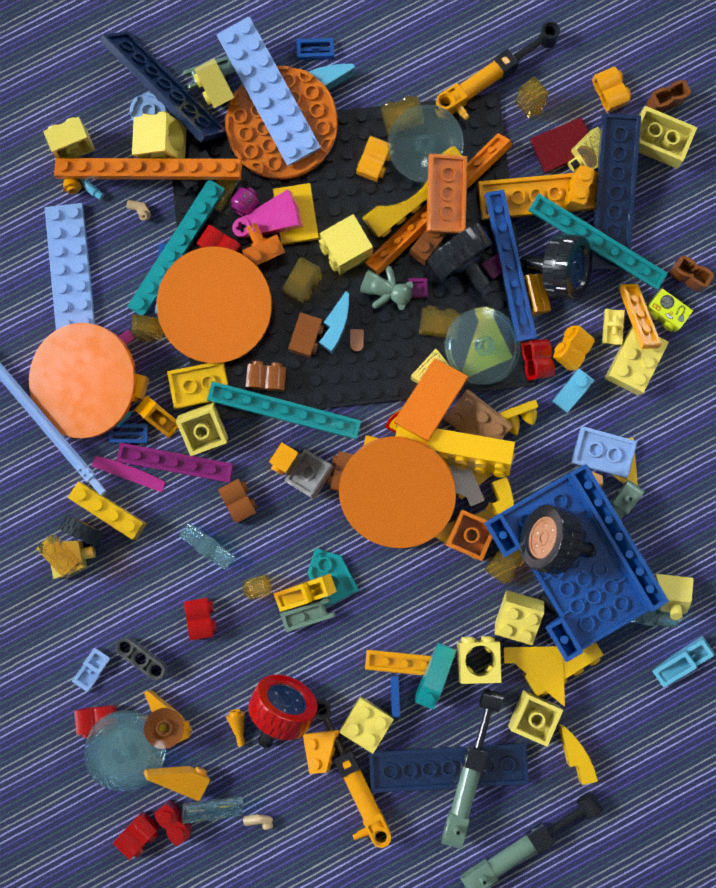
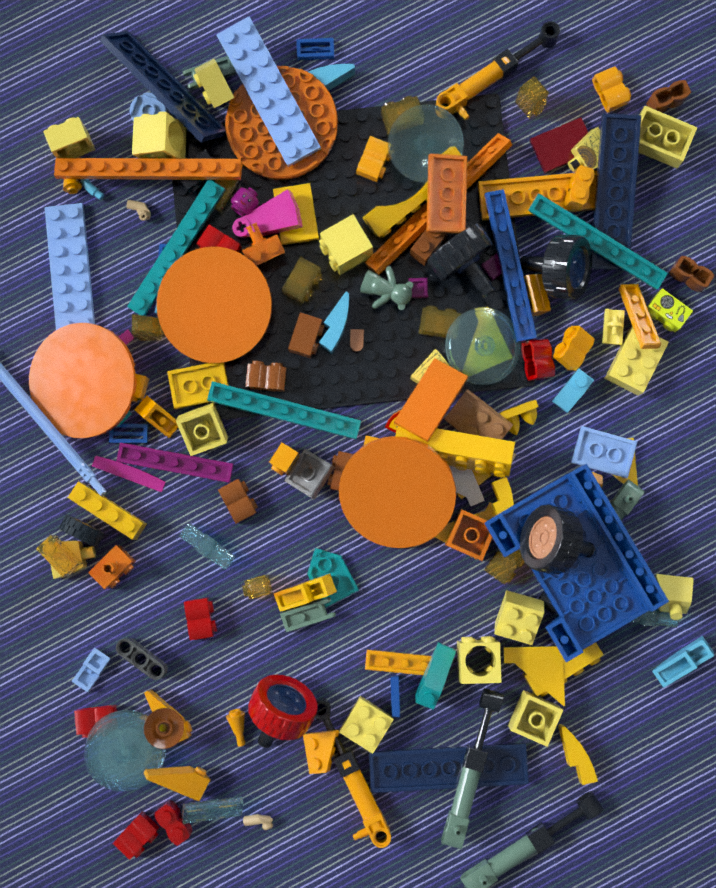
(112, 567): none -> orange brick

